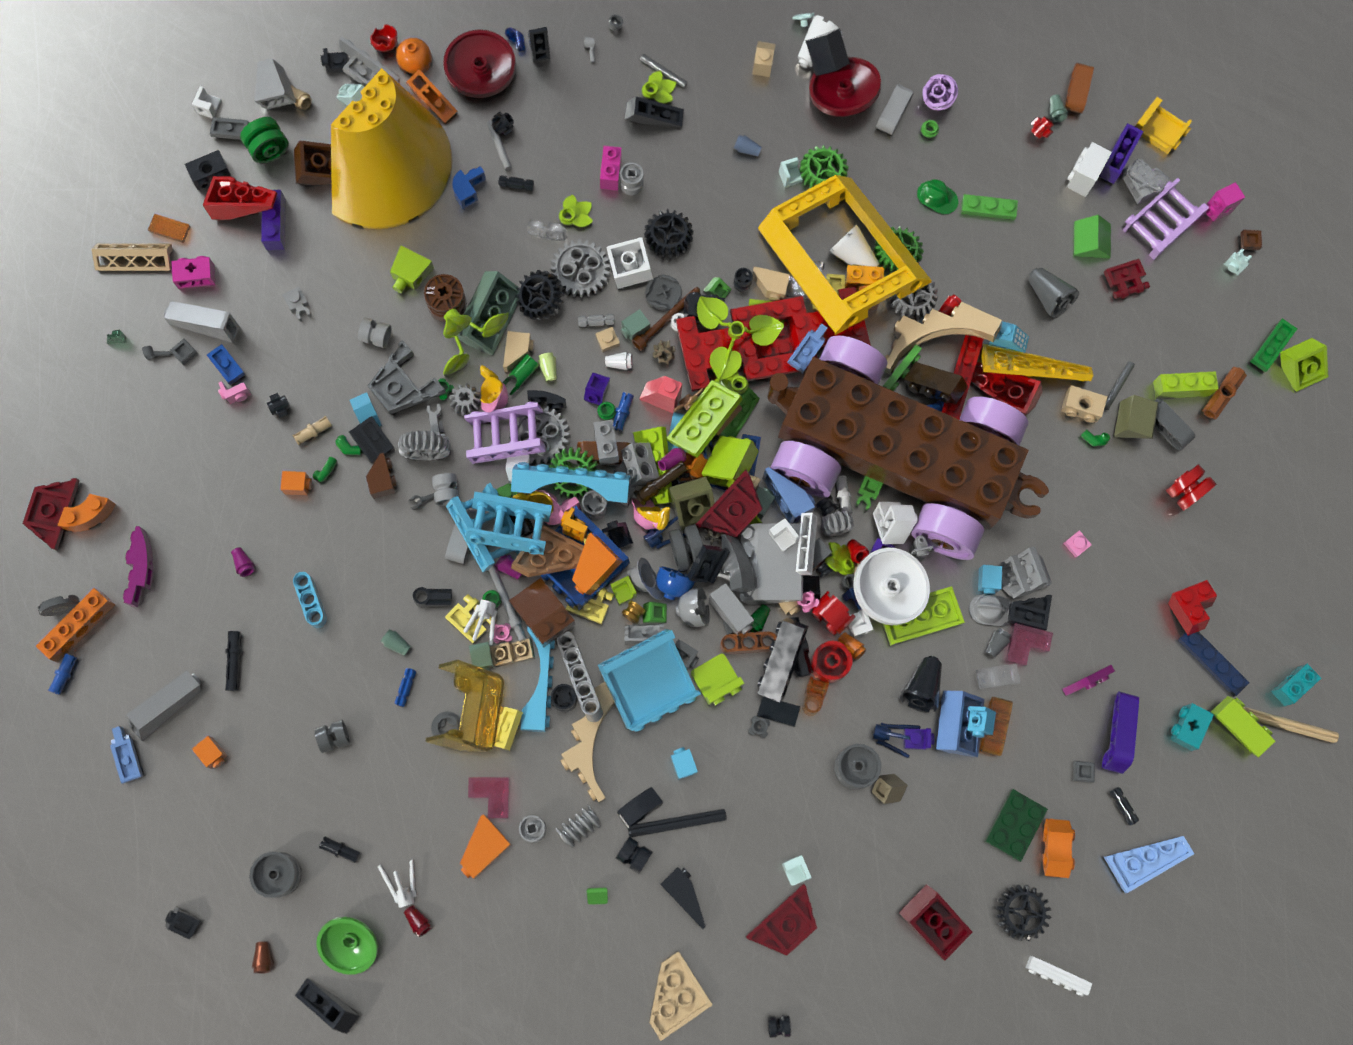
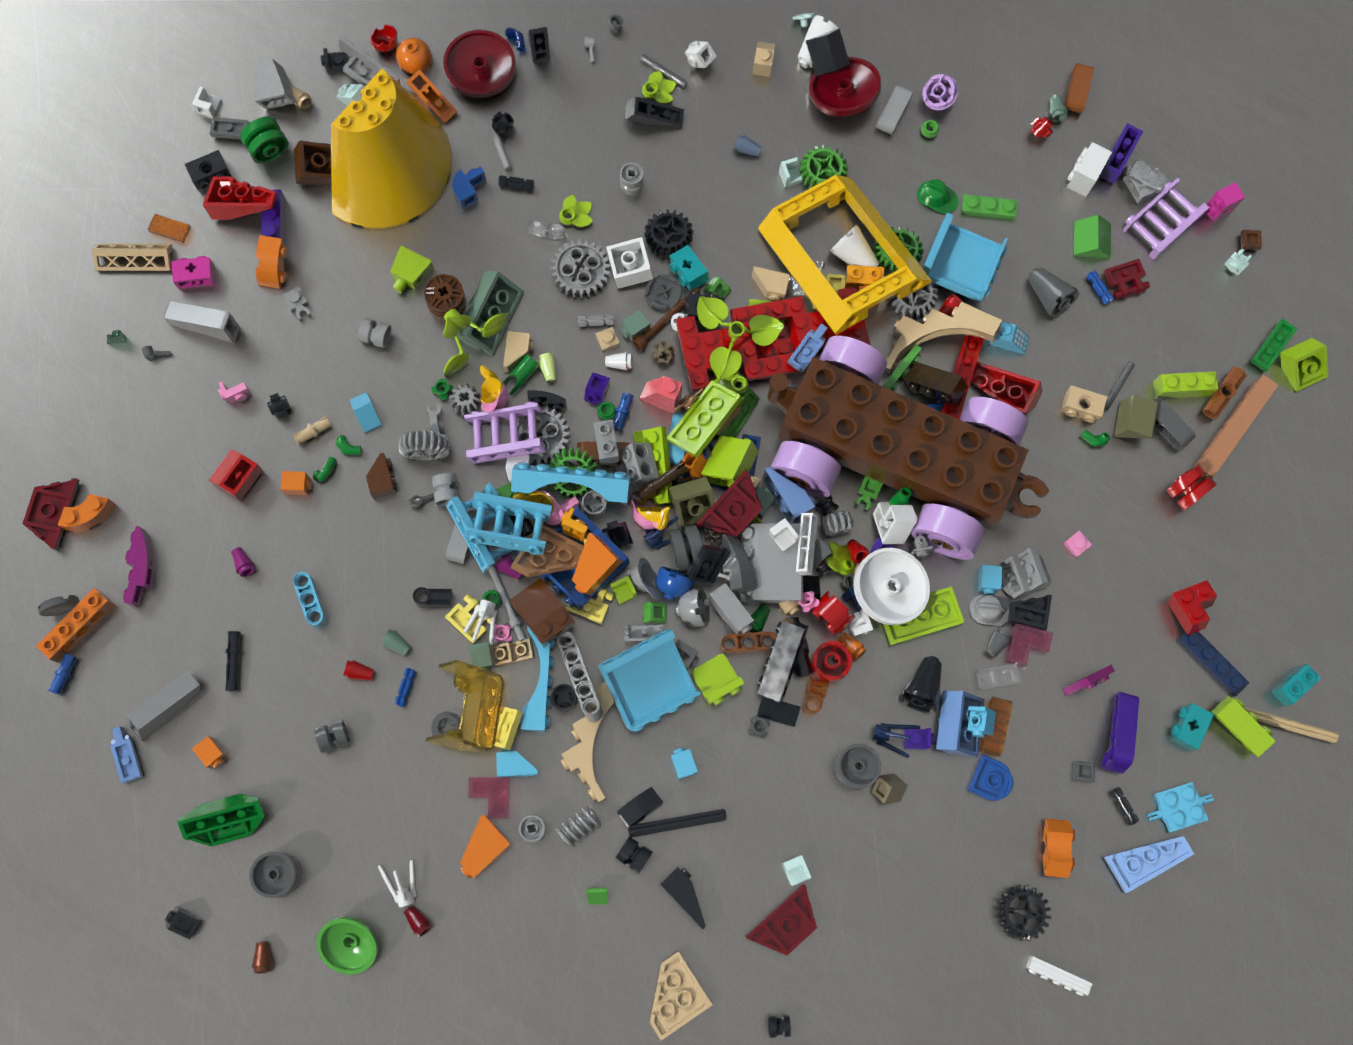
(183, 351): dark grey tile -> none
(222, 820): none -> green wedge
(225, 364): blue plate -> none
(236, 474): none -> red slope
(271, 257): none -> orange brick
(327, 1006): black slope -> none
(339, 850): black axle -> none
(358, 671): none -> red cone
(370, 439): black plate -> none
(396, 389): dark grey wing -> none
(513, 765): none -> medium azure slope
(548, 284): black gear -> none
(610, 168): dark pink brick -> none
(633, 612): pearl gold wheel -> none
(672, 458): magenta cone -> none
(689, 268): none -> teal brick
(700, 54): none -> white brick
(745, 276): black wheel -> none
(843, 494): white pin -> none
(901, 497): none -> green cone
(936, 922): dark red slope -> none
(963, 260): none -> medium azure panel
(991, 779): none -> blue tile
(1014, 362): yellow wing -> none
(1016, 825): dark green plate -> none
(1100, 287): none -> blue axle
(1162, 127): yellow panel -> none
(1180, 807): none -> medium azure plate
(1236, 426): none -> nougat piece

